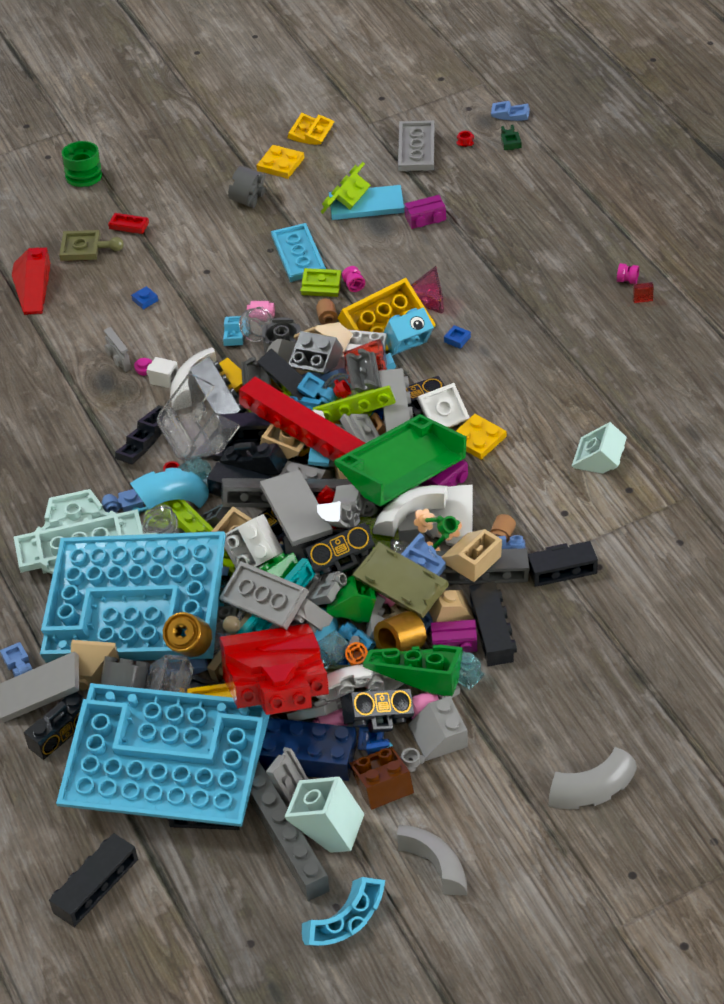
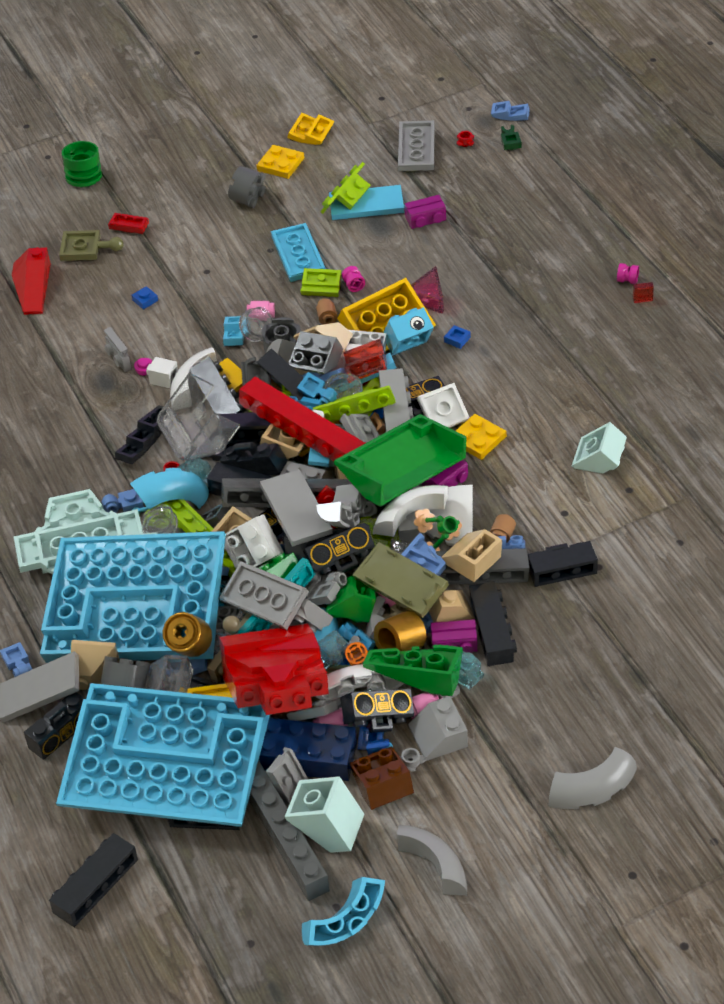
(341, 389): red plate -> none
(363, 371): dark grey hinge -> none

